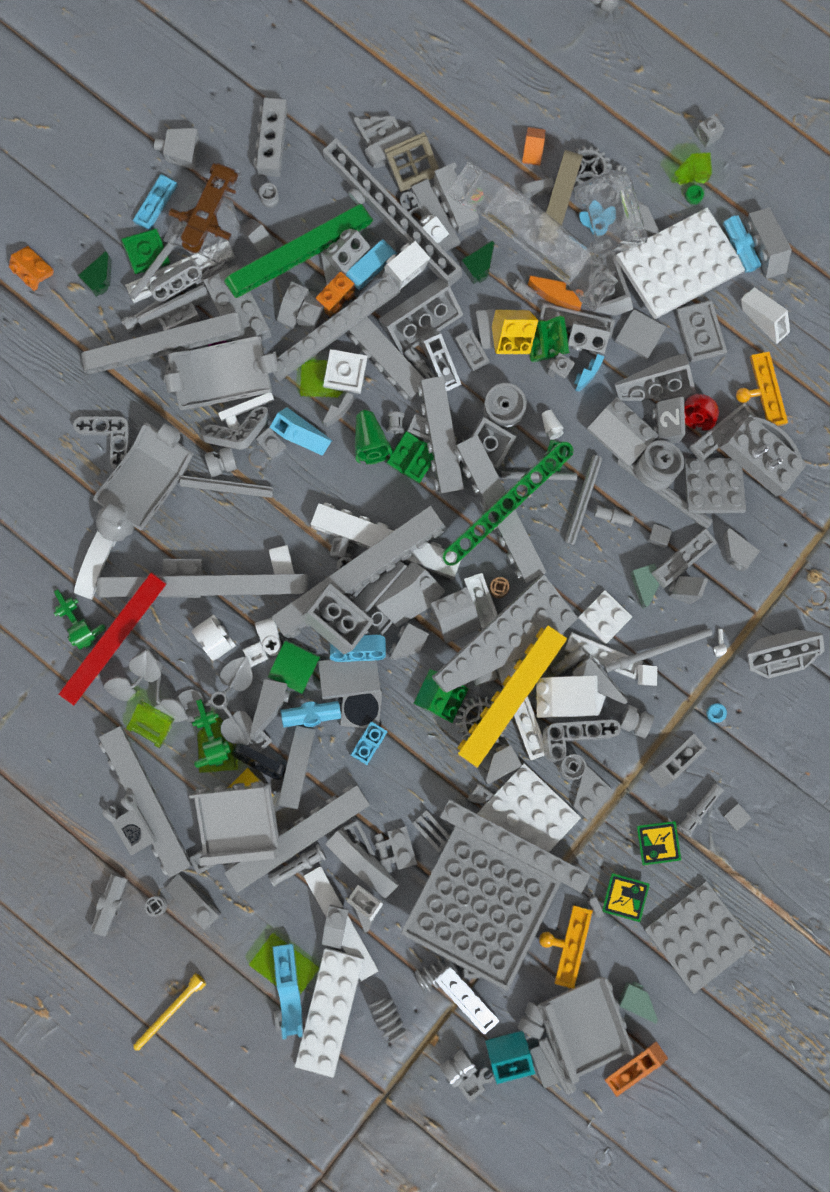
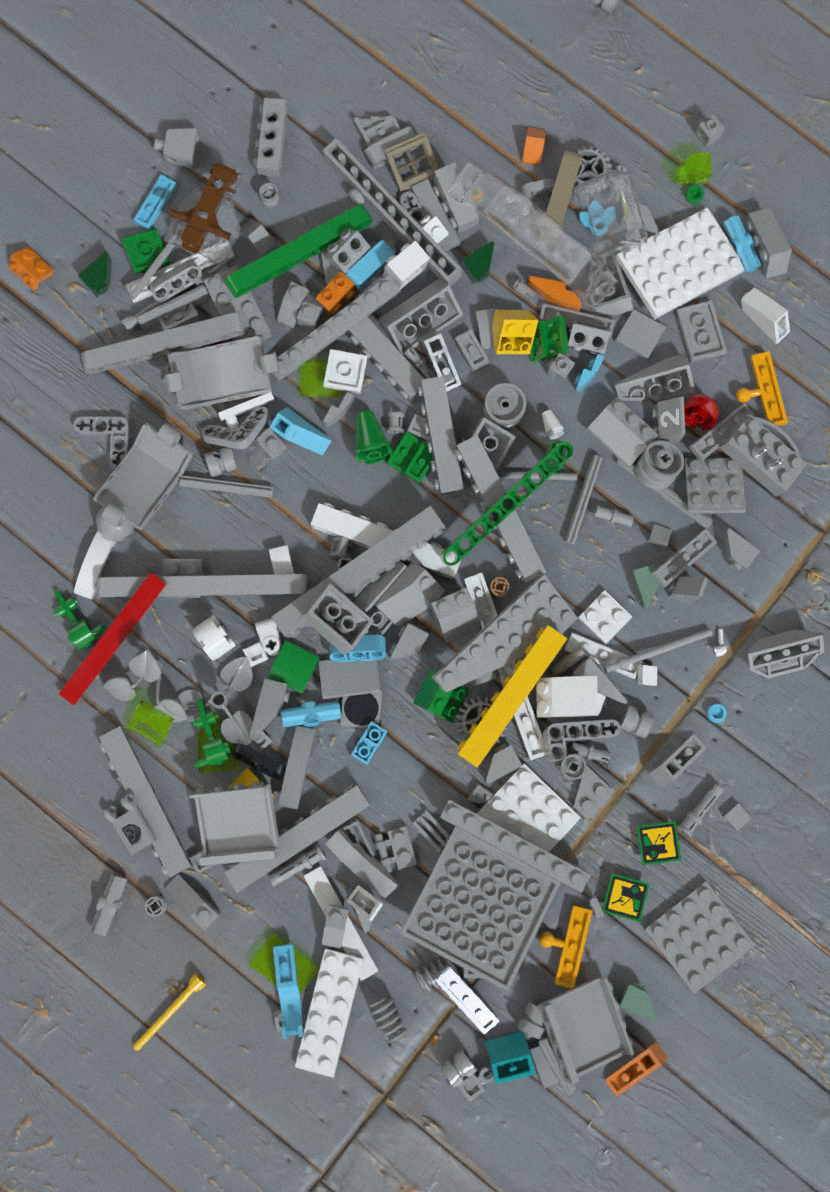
(590, 752): none -> light grey pin

